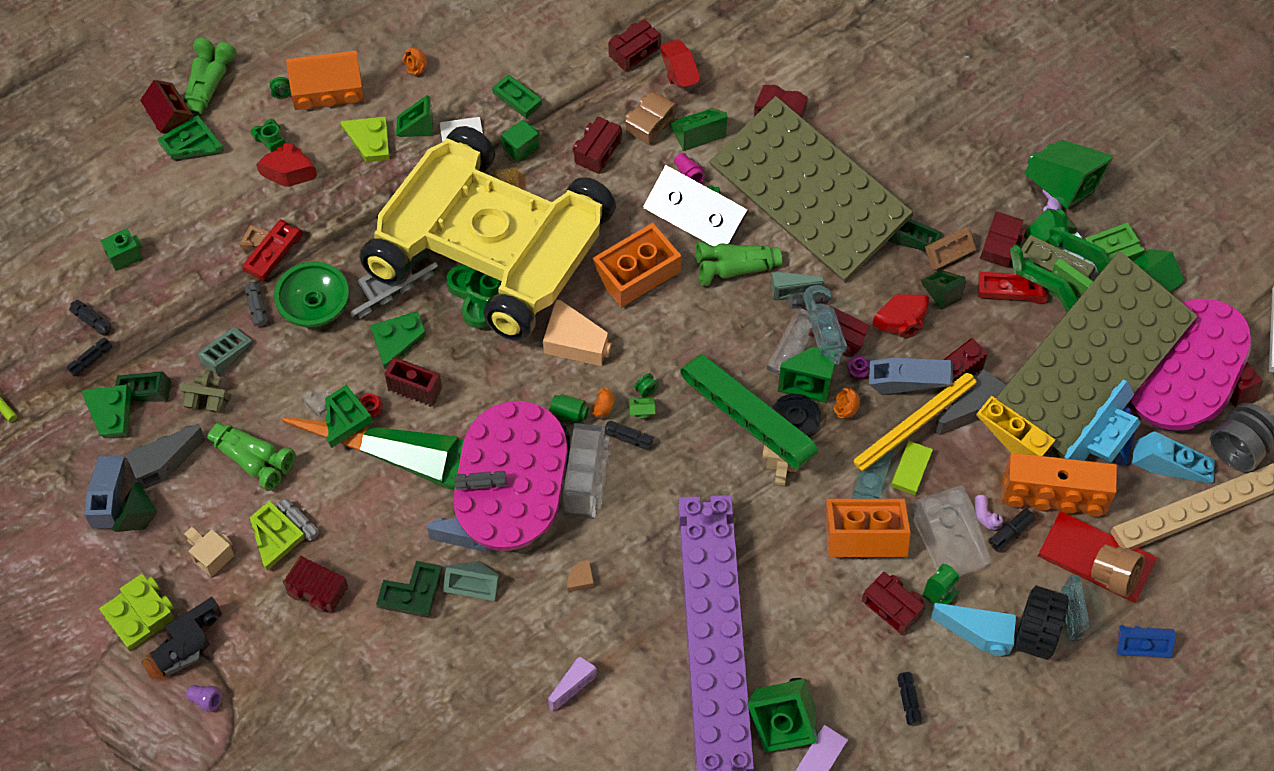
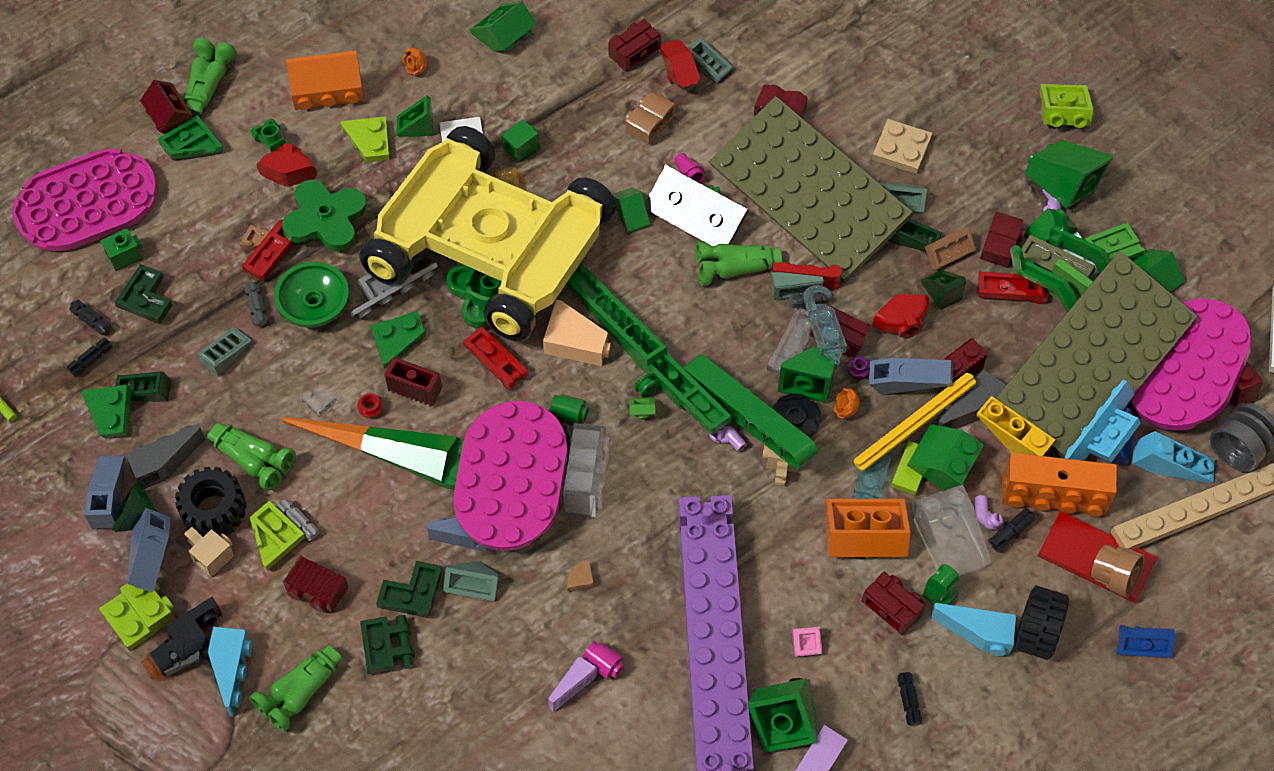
(84, 200): none -> dark pink plate
(139, 295): none -> dark green plate
(147, 549): none -> sand blue slope
(206, 698): medium lavender piece -> none
(207, 484): none -> black tyre
(215, 396): olive hips -> none
(228, 656): none -> medium azure slope
(282, 91): green bush -> none
(296, 688): none -> bright green piece
(324, 215): none -> green plant
(344, 415): green wing -> none
(378, 647): none -> dark green plate
(480, 480): dark grey axle -> none
(495, 357): none -> red plate
(504, 26): none -> green slope
(517, 96): green plate -> none
(597, 144): dark red brick -> none
(603, 403): orange plate -> none
(604, 659): none -> dark pink brick
(629, 435): black axle -> none
(631, 210): none -> green slope
(637, 264): orange slope -> none
(647, 350): none -> green slope
(700, 128): green slope -> none
(706, 50): none -> sand green slope
(729, 435): none -> lavender arm
(807, 641): none -> bright pink tile
(830, 275): none -> red plate
(902, 146): none -> tan plate
(910, 195): none -> sand green slope
(945, 456): none -> green slope
(1066, 105): none -> lime plate
(1077, 616): clear light blue plate -> none

